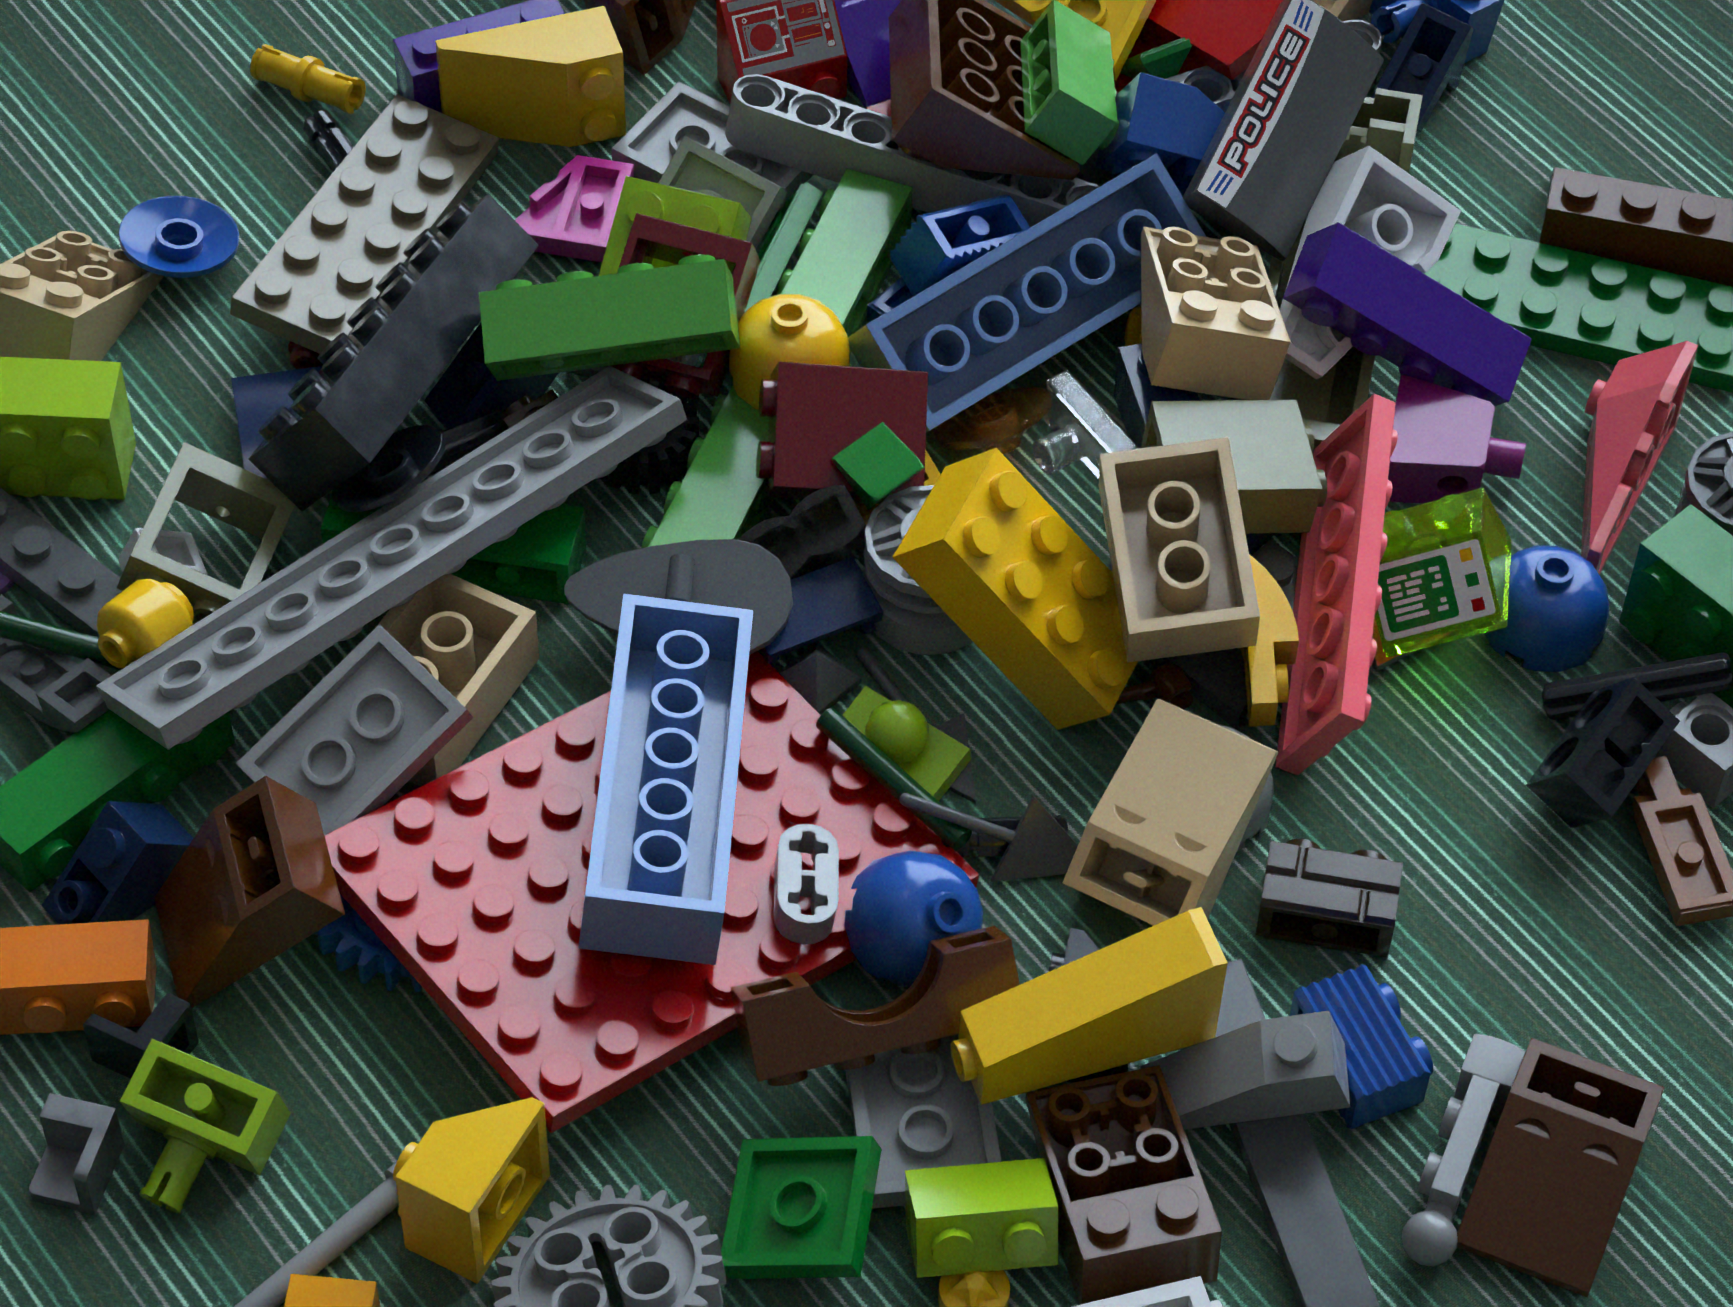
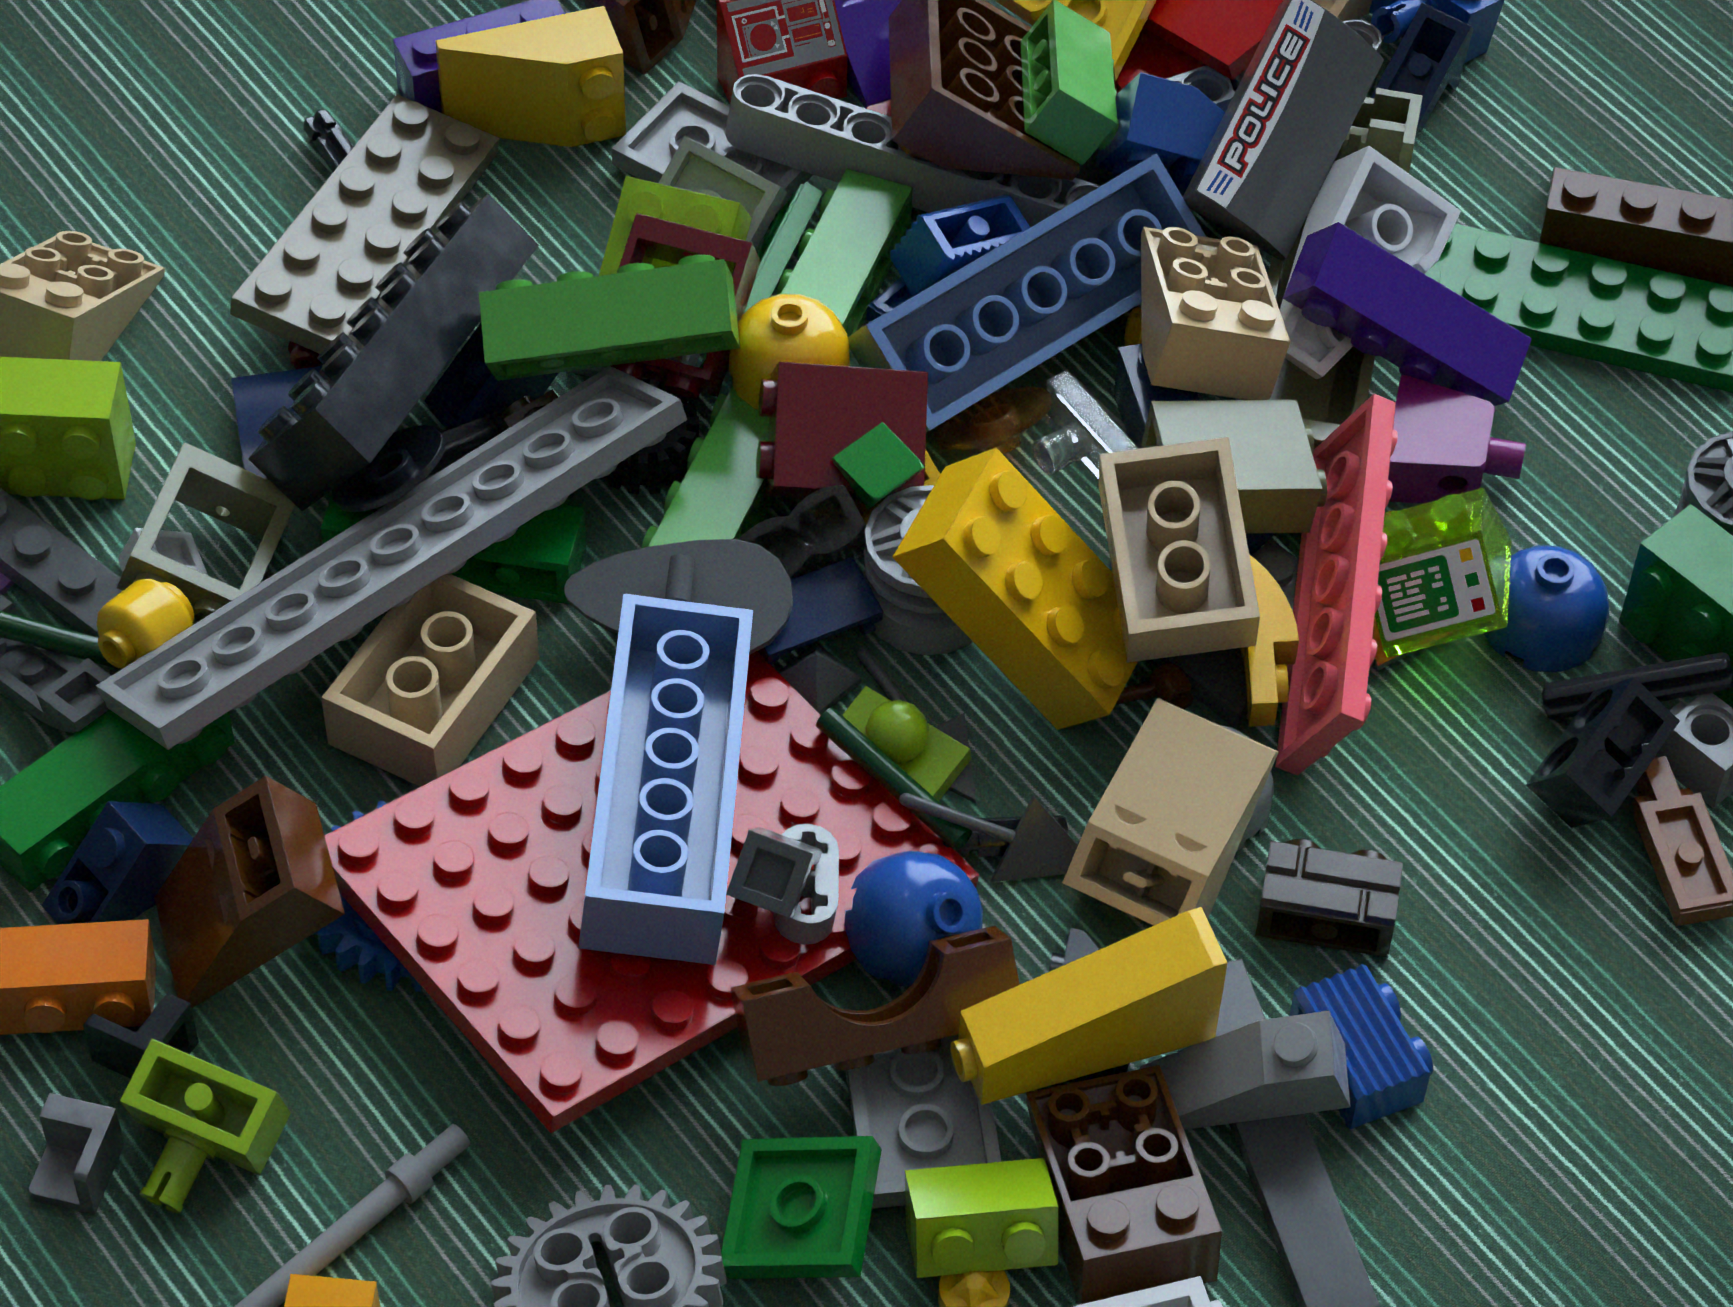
(179, 236): blue dish -> none
(308, 78): yellow pin -> none
(359, 732): light grey plate -> none
(472, 1184): yellow slope -> none
(577, 208): dark pink wing -> none
(772, 871): none -> dark grey panel
(1160, 62): green slope -> none
(1479, 1096): light grey plate -> none
(1559, 1167): reddish brown slope -> none
(1627, 436): coral wedge -> none

